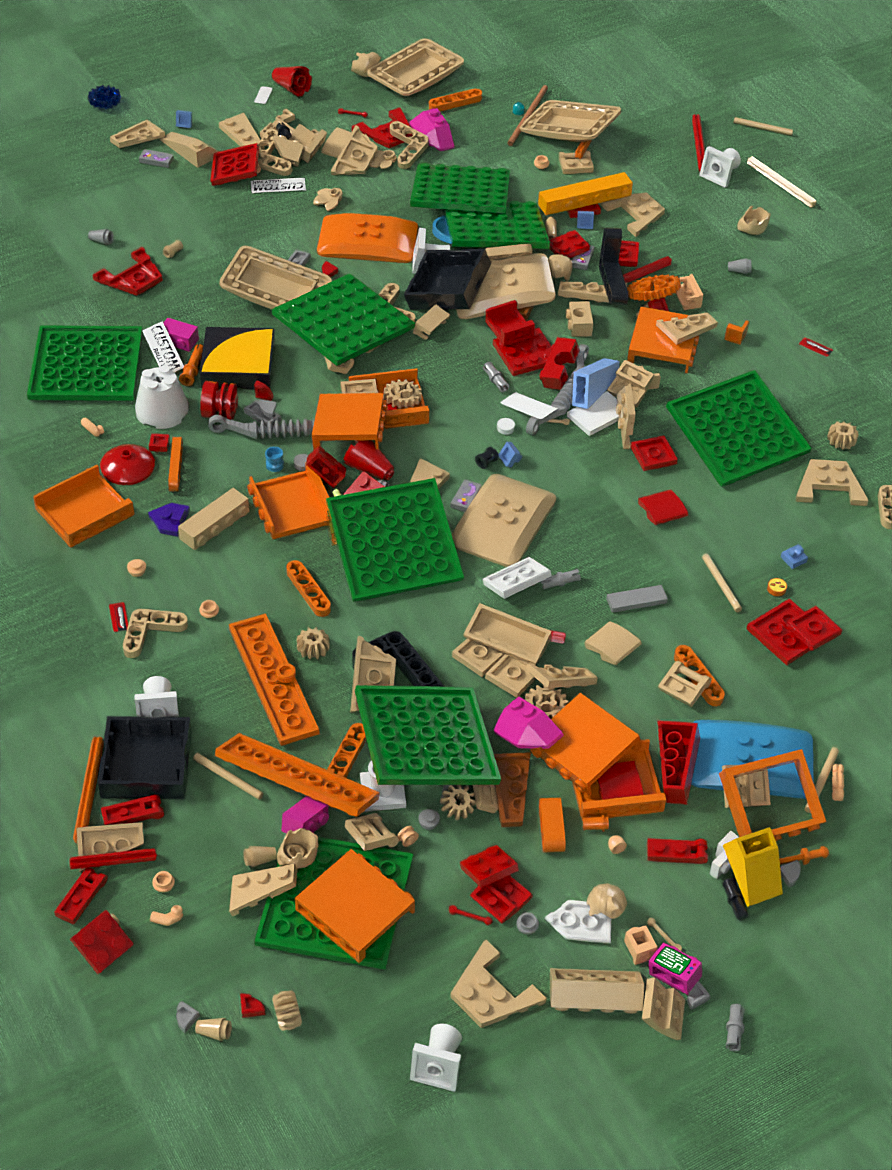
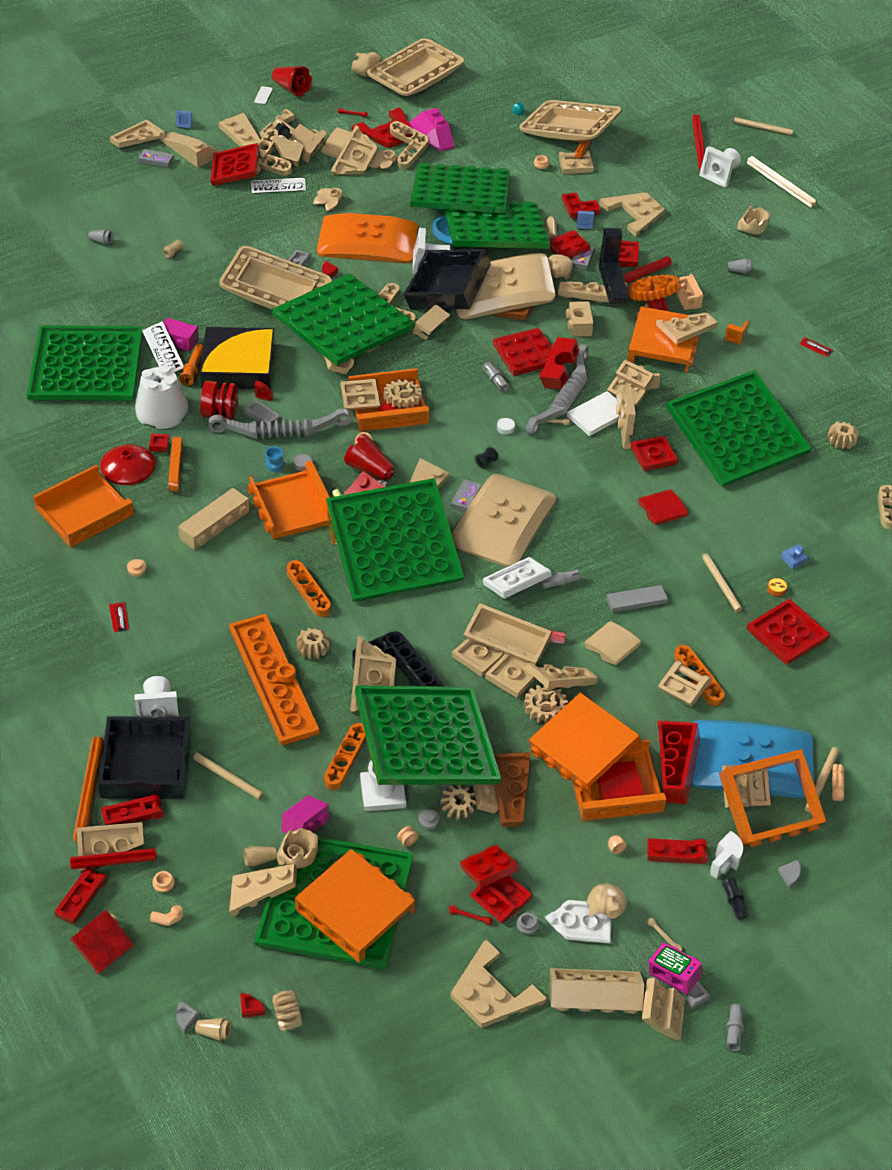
(92, 428): light nougat arm -> none
(104, 97): clear blue gear -> none
(134, 279): red wing -> none
(145, 624): tan beam -> none
(169, 518): dark purple plate -> none
(209, 609): light nougat plate -> none
(268, 407): light grey tile -> none
(297, 774): orange plate -> none
(326, 466): red brick -> none
(349, 417): orange panel -> none
(367, 836): tan plate -> none
(438, 1062): white plant -> none
(456, 100): orange beam -> none
(496, 253): tan beam -> none
(508, 323): red panel -> none
(510, 454): medium blue tile -> none
(527, 726): dark pink wedge -> none
(528, 405): white sticker -> none
(531, 109): nougat piece -> none
(552, 825): orange beam -> none
(585, 193): light orange brick -> none
(593, 381): light blue slope -> none
(595, 823): orange pin -> none
(640, 944): light nougat brick -> none
(756, 865): yellow slope -> none
(806, 855): orange sword -> none
(814, 628): red plate -> none
(830, 476): tan wing -> none

